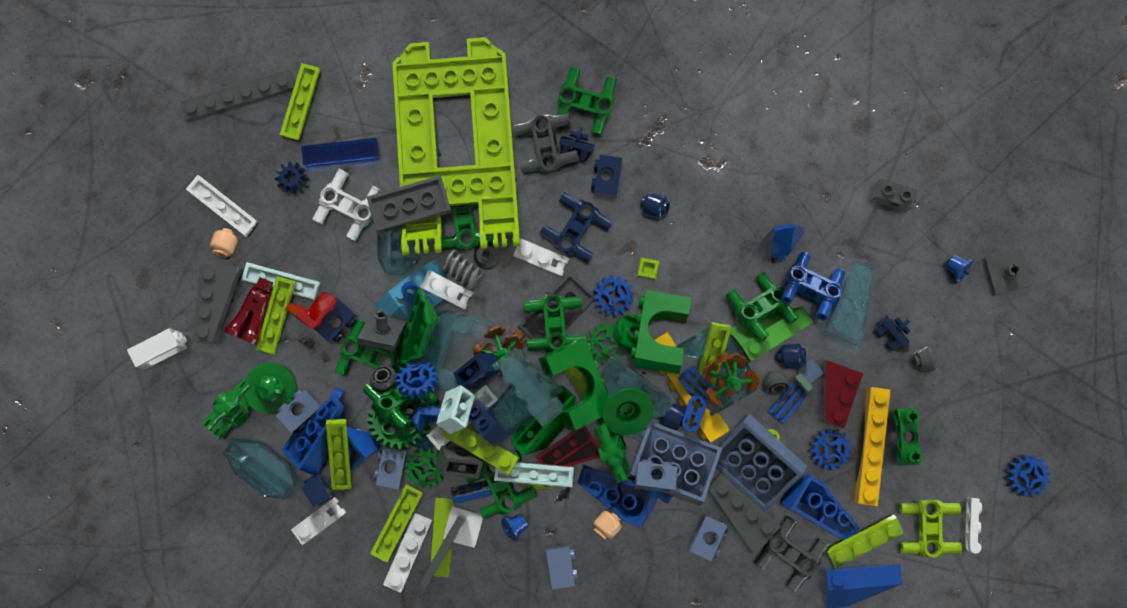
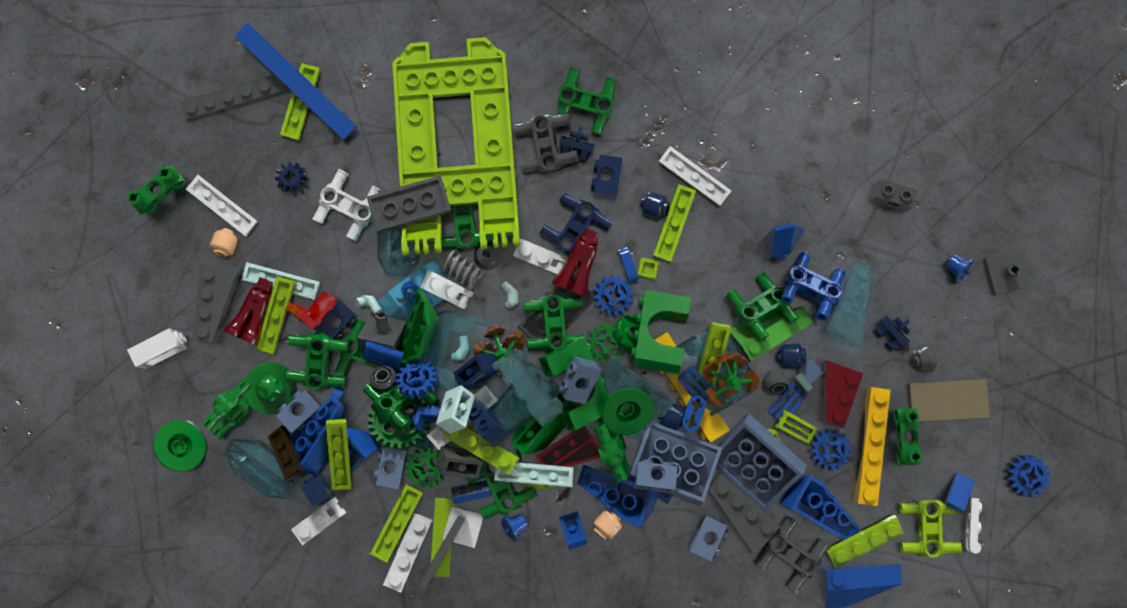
(144, 199): none -> green piece
(179, 446): none -> green hat
(285, 453): none -> dark brown tile
(295, 81): none -> blue tile
(317, 361): none -> green piece
(340, 151): clear blue plate -> none
(368, 302): none -> light aqua arm
(383, 355): none -> blue tile
(463, 351): none -> light aqua arm
(512, 295): none -> light aqua arm
(560, 567): sand blue brick -> none
(573, 530): none -> blue slope
(583, 253): none -> dark red piece
(587, 373): none -> sand blue brick
(628, 265): none -> blue beam
(674, 223): none -> lime plate
(694, 176): none -> white plate
(783, 420): none -> lime tile
(950, 400): none -> dark tan tile
(959, 492): none -> blue tile

